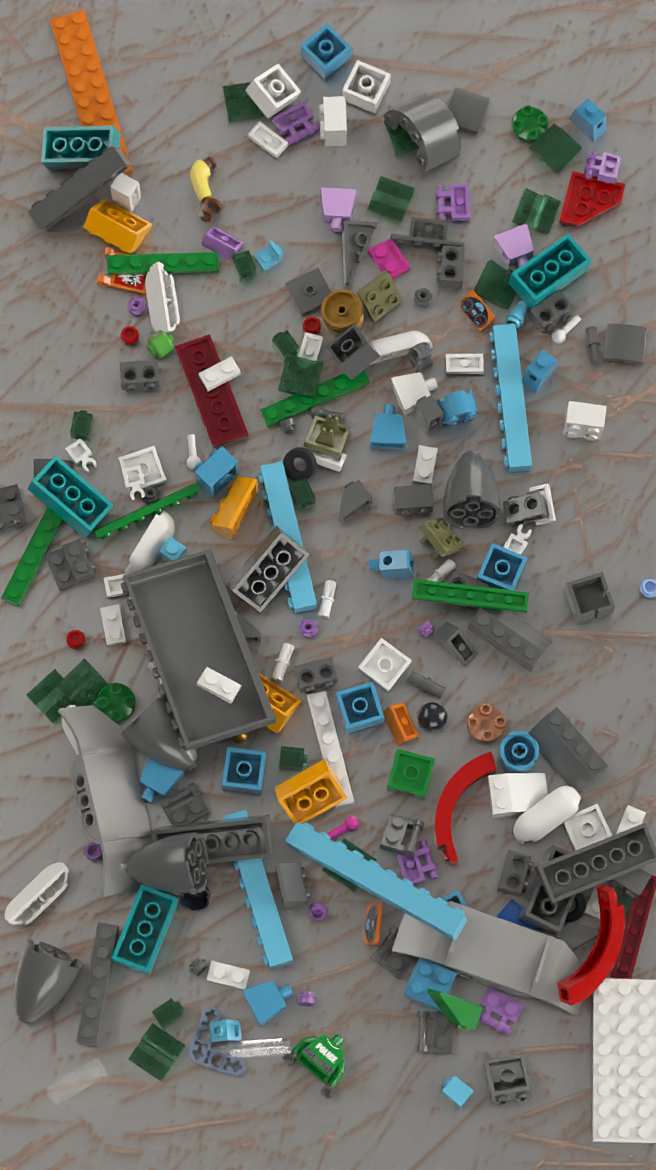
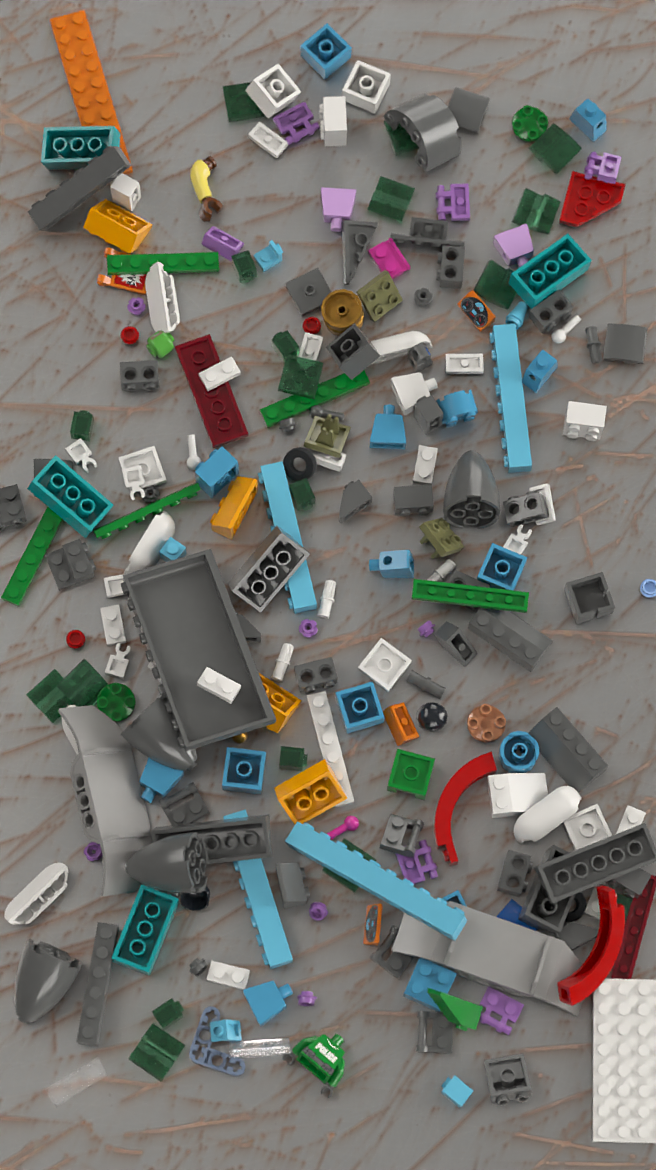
(118, 664): none -> white plate

